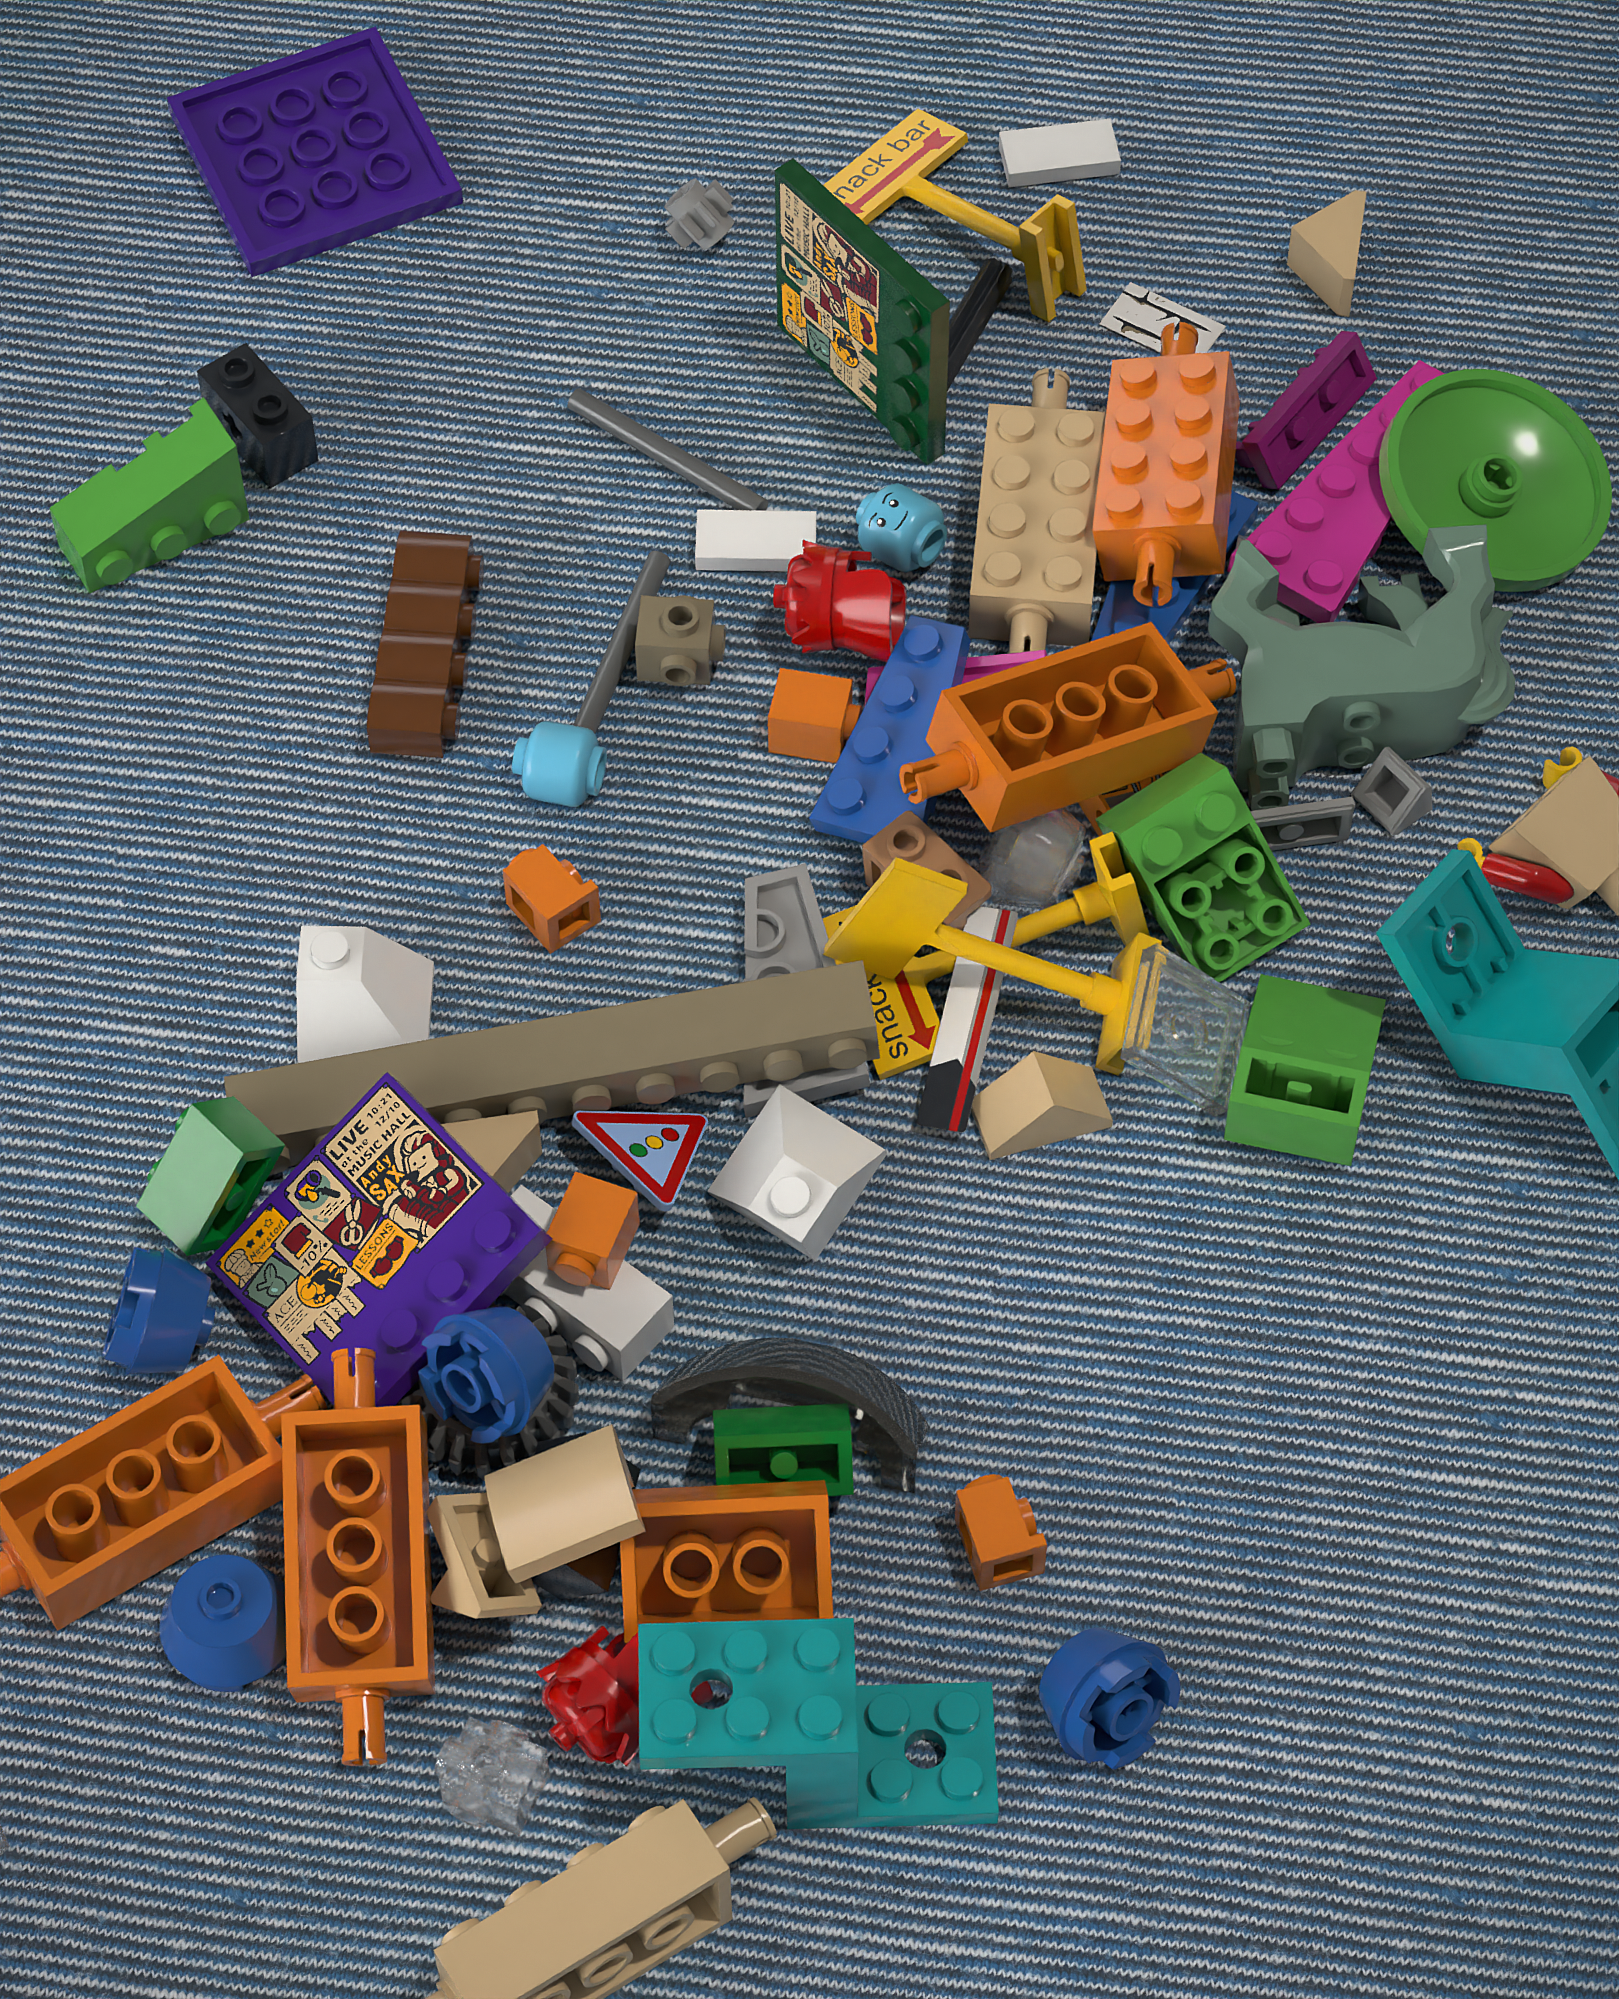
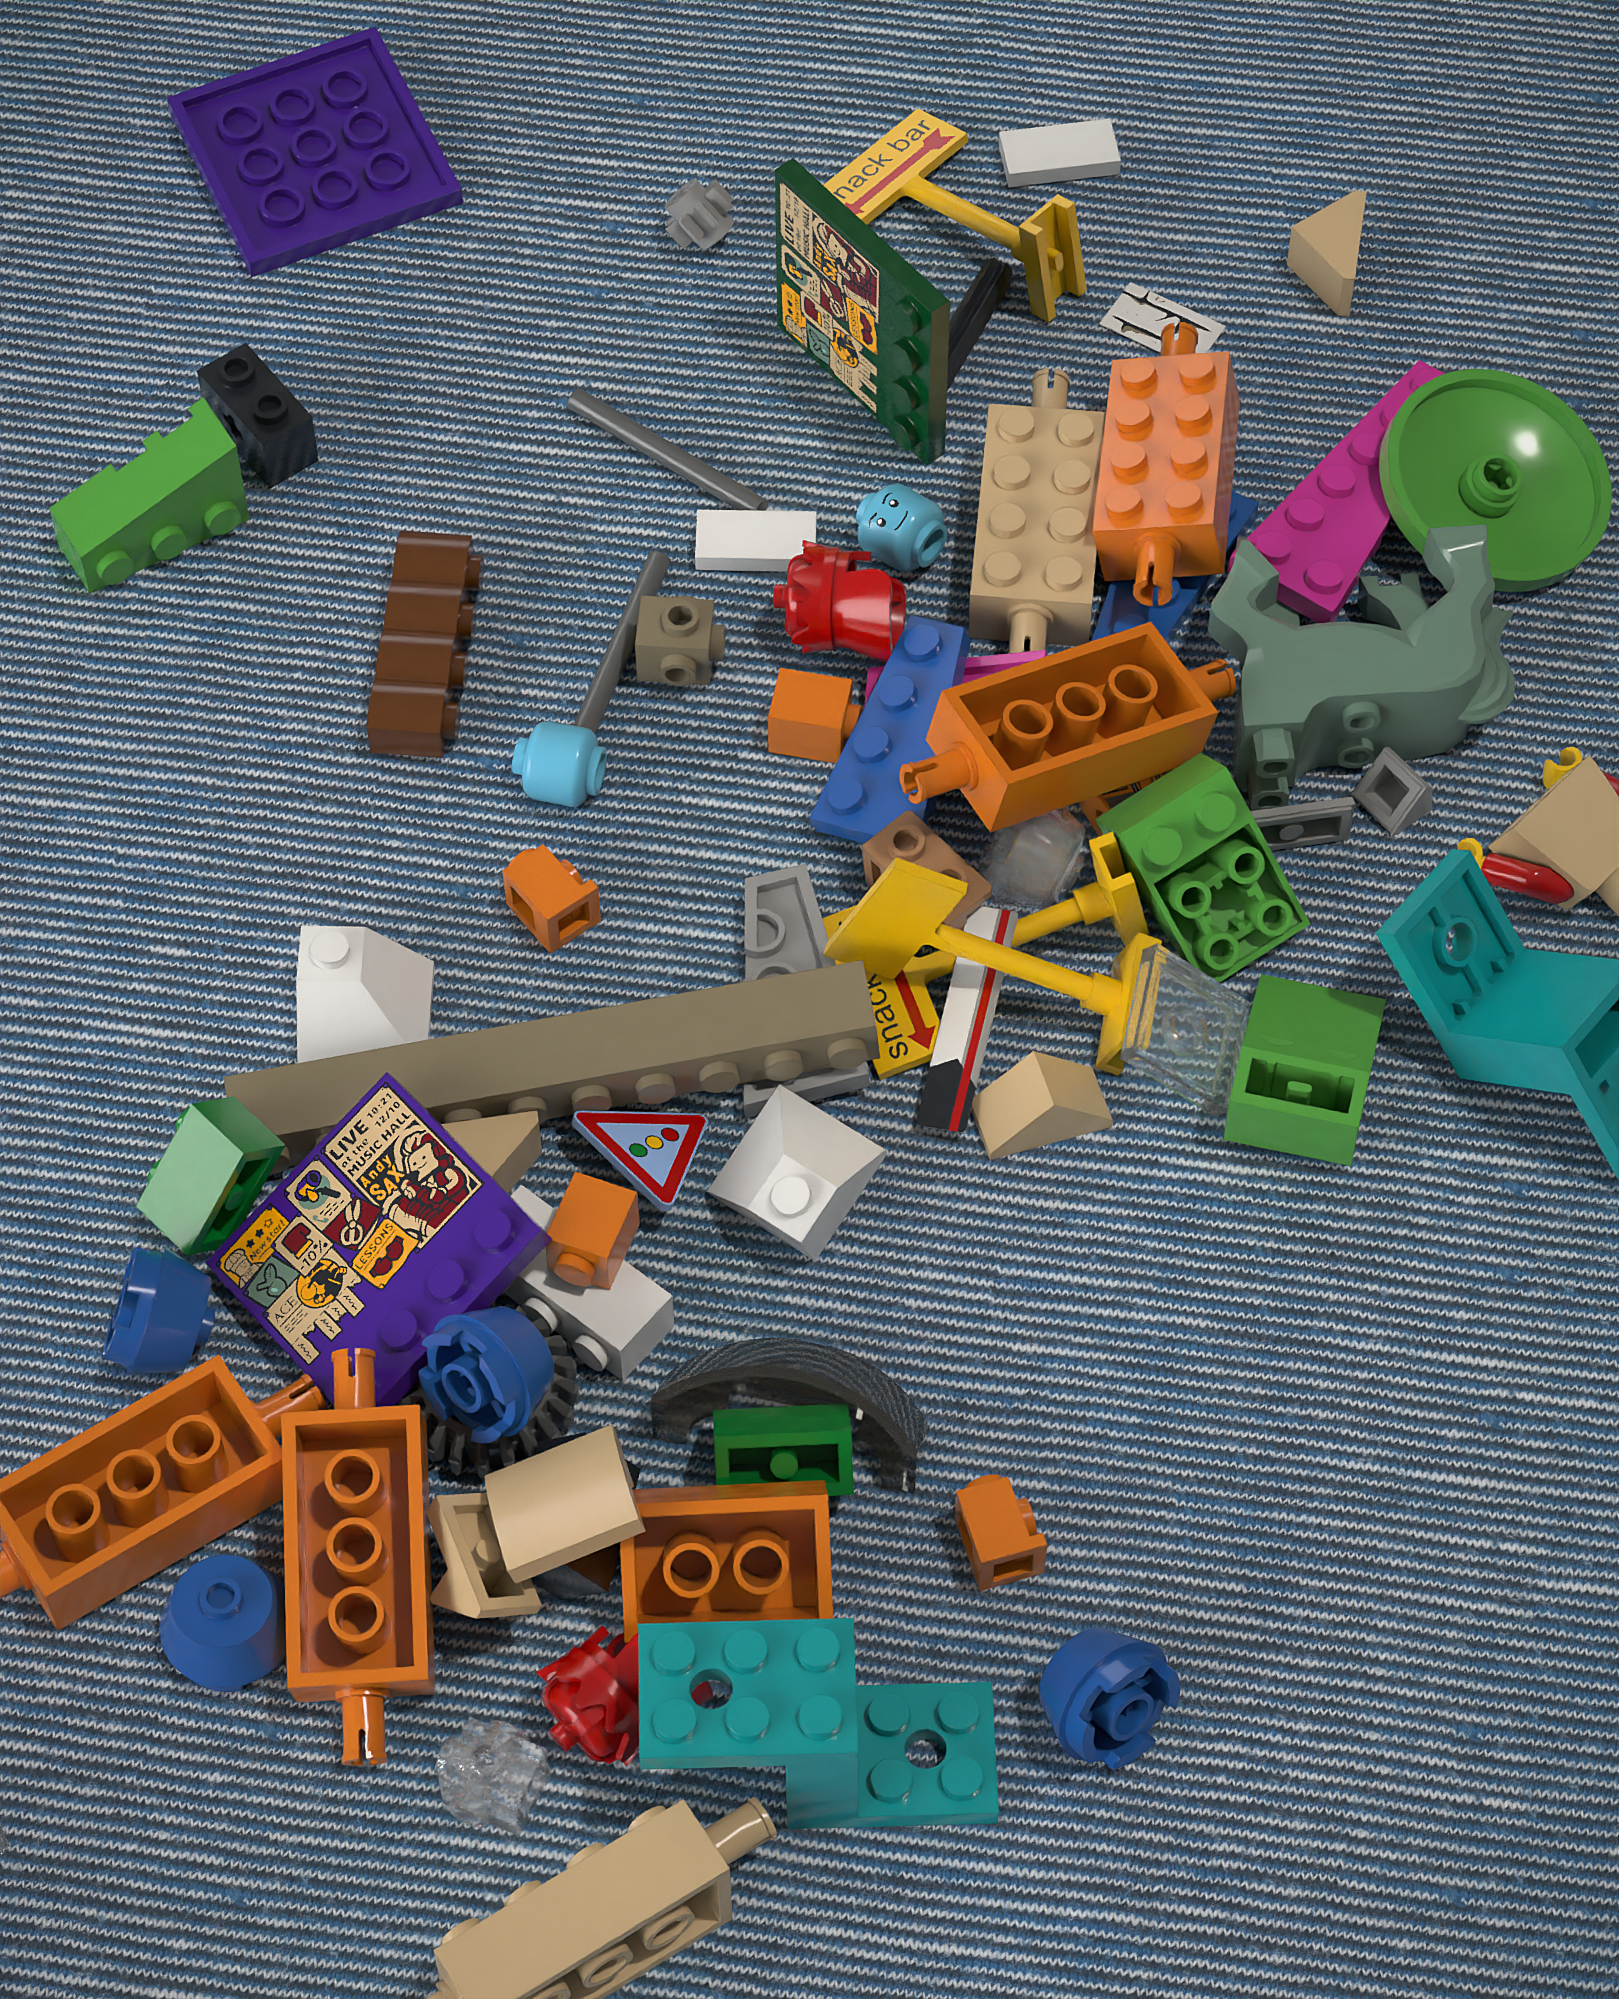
(1307, 410): magenta plate -> none

